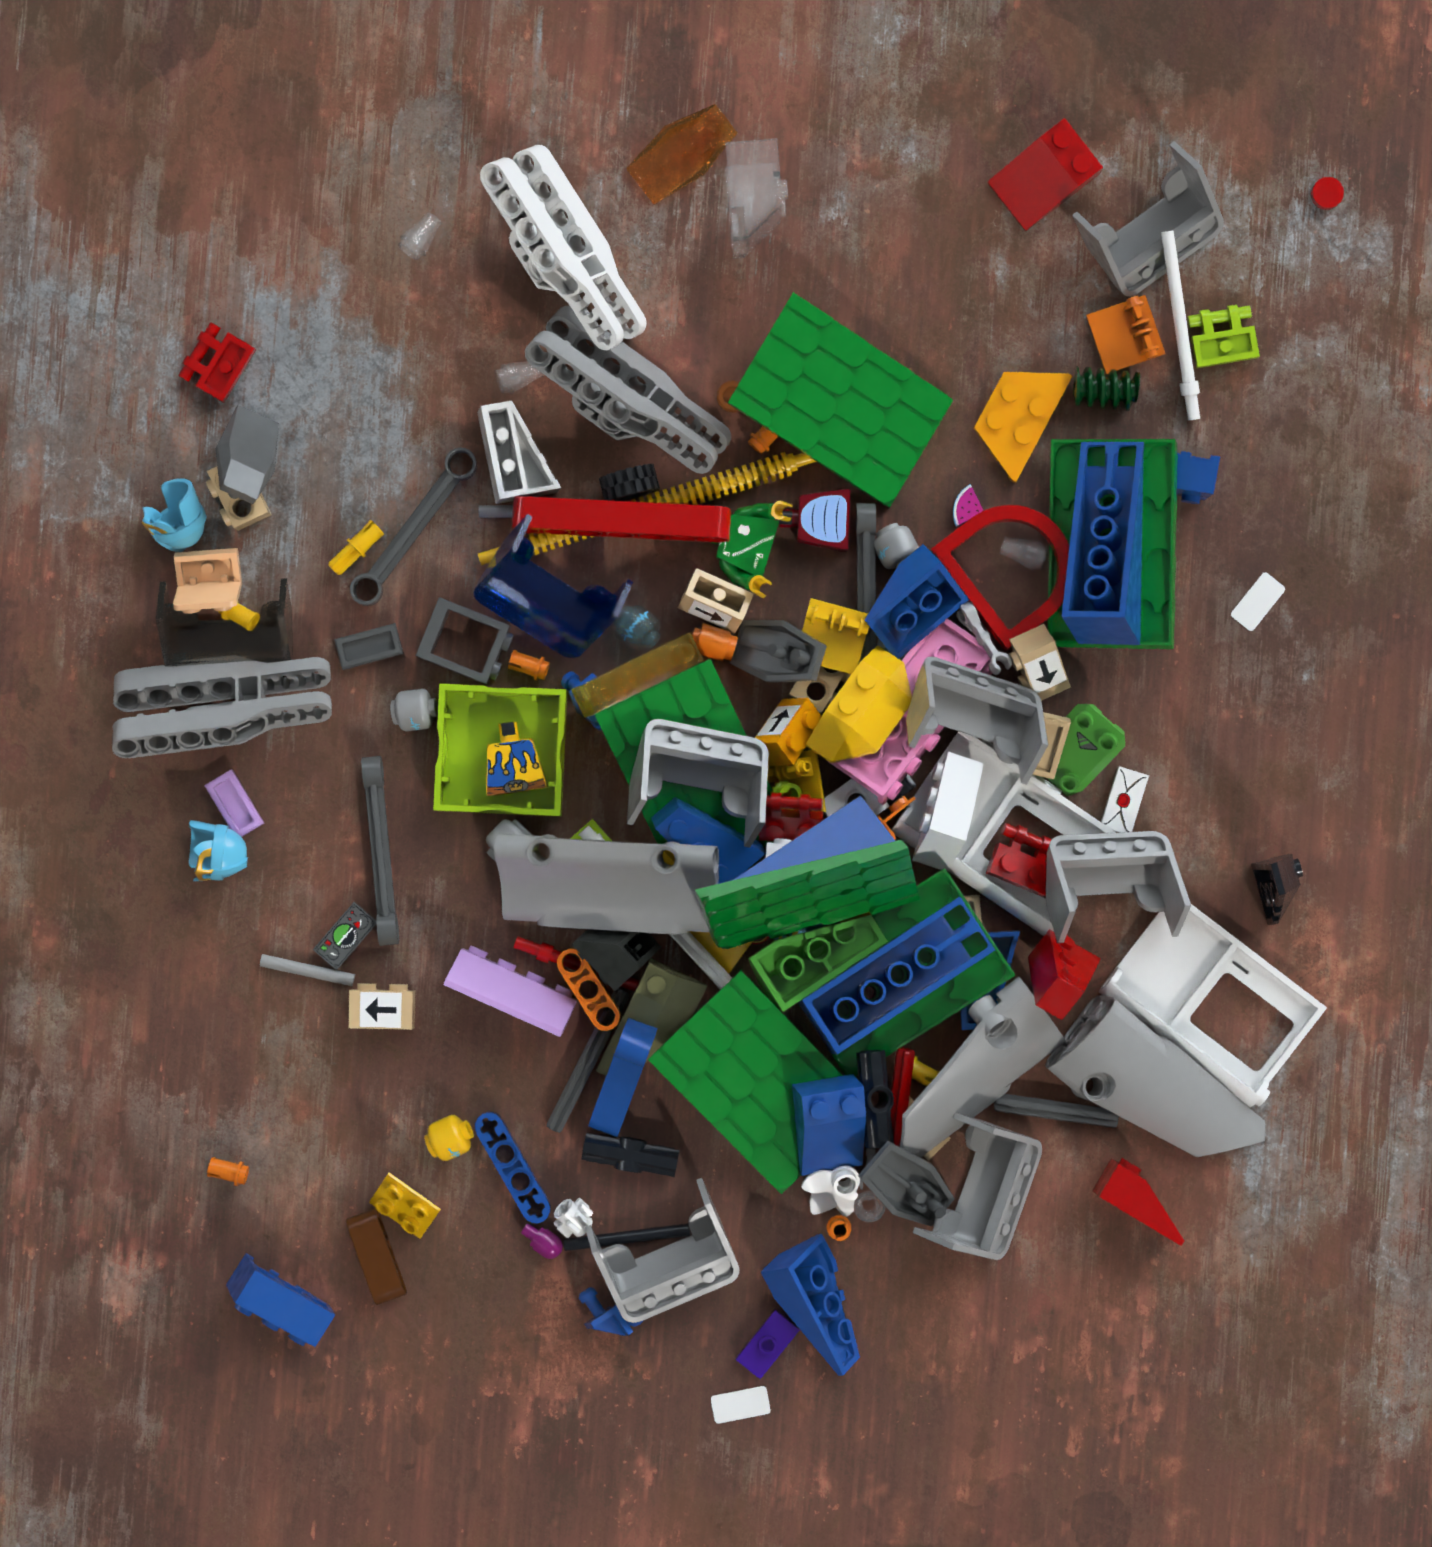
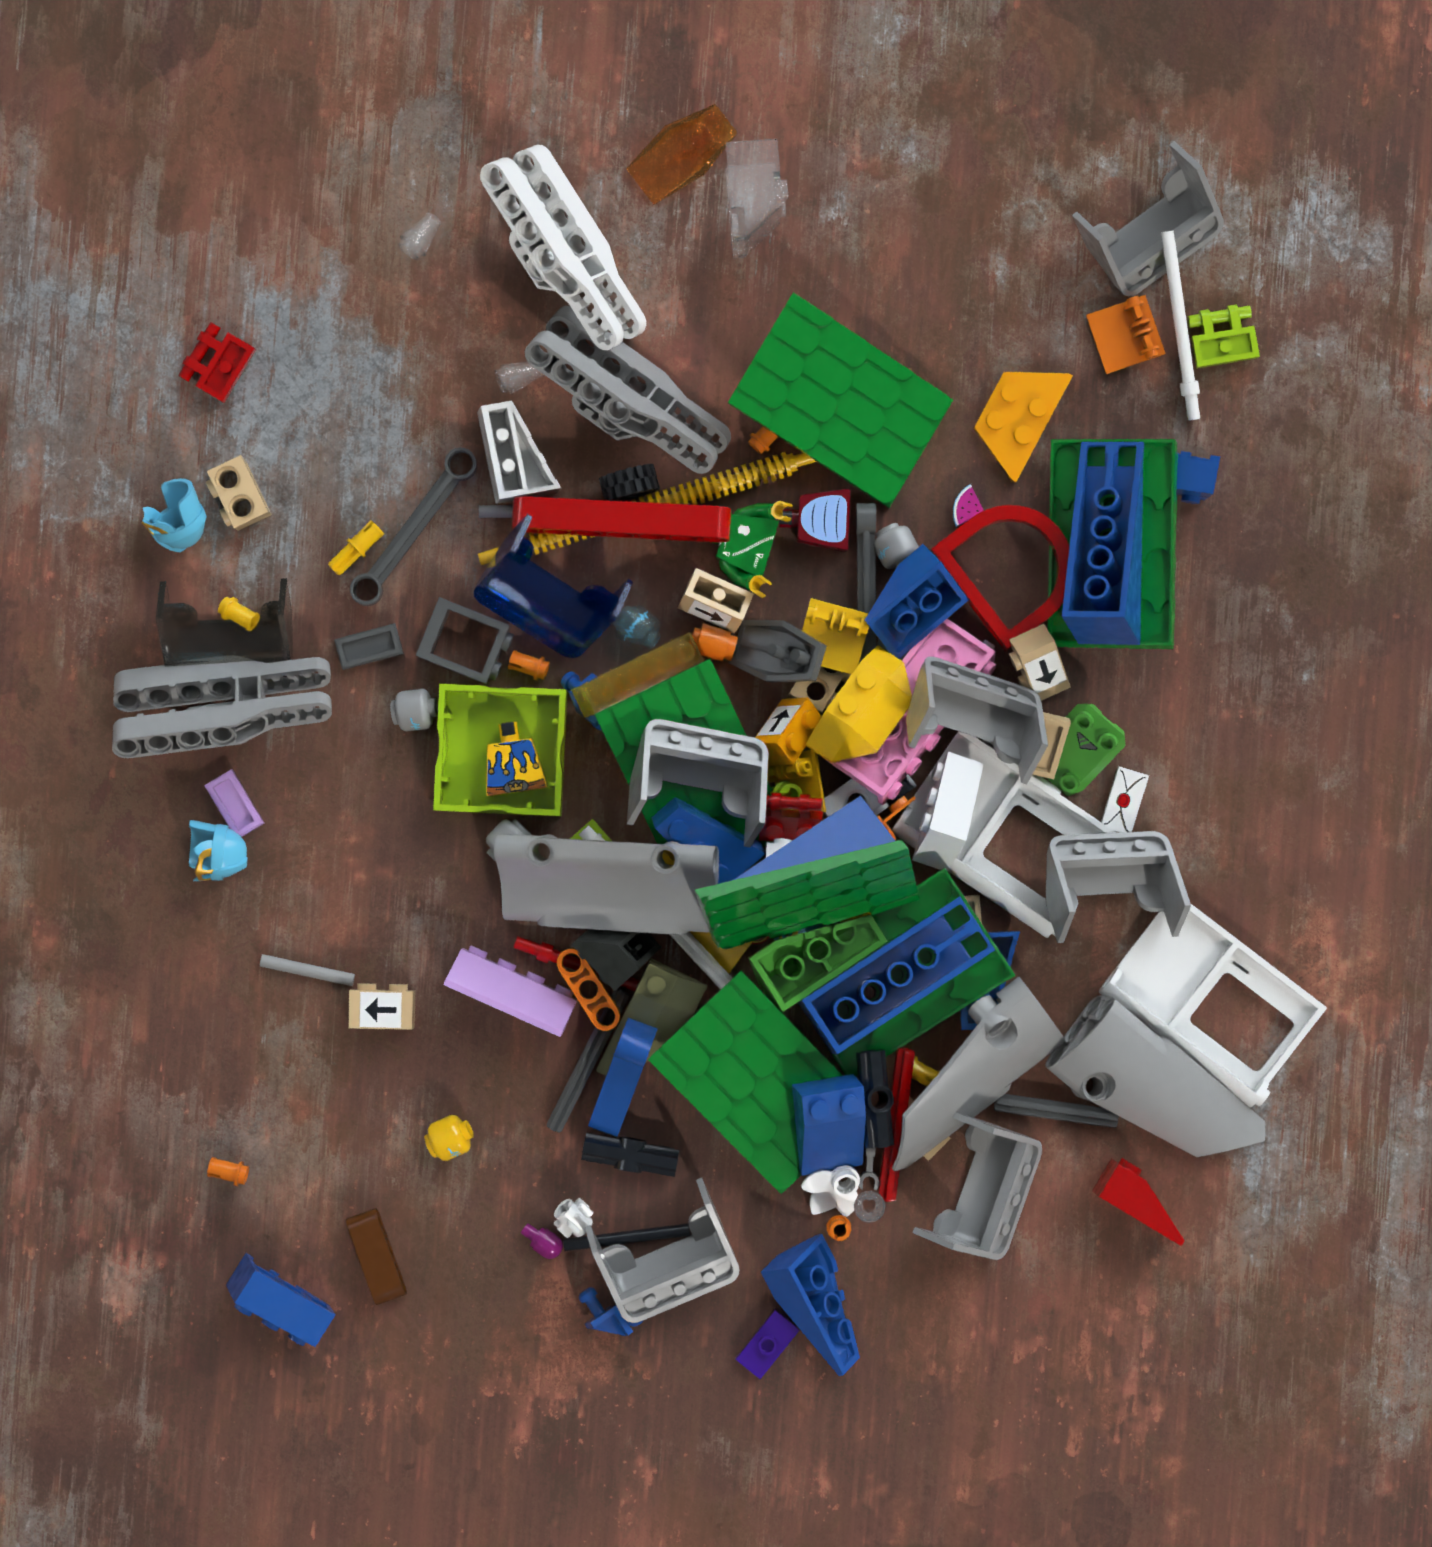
(207, 580): light nougat bracket -> none
(246, 454): dark grey piece -> none
(345, 936): tile -> none
(380, 850): dark grey piece -> none
(404, 1206): yellow hinge -> none
(516, 1165): blue beam -> none
(724, 394): dark orange tile -> none
(740, 1404): white sticker -> none
(907, 1185): dark grey piece -> none
(969, 617): light grey piece -> none
(1018, 867): red plate -> none
(1025, 551): clear cone -> none
(1045, 174): red slope -> none
(1060, 973): red wedge -> none
(1106, 388): dark green piece -> none
(1258, 601): white sticker -> none
(1277, 884): black wedge -> none
(1327, 193): red tile -> none

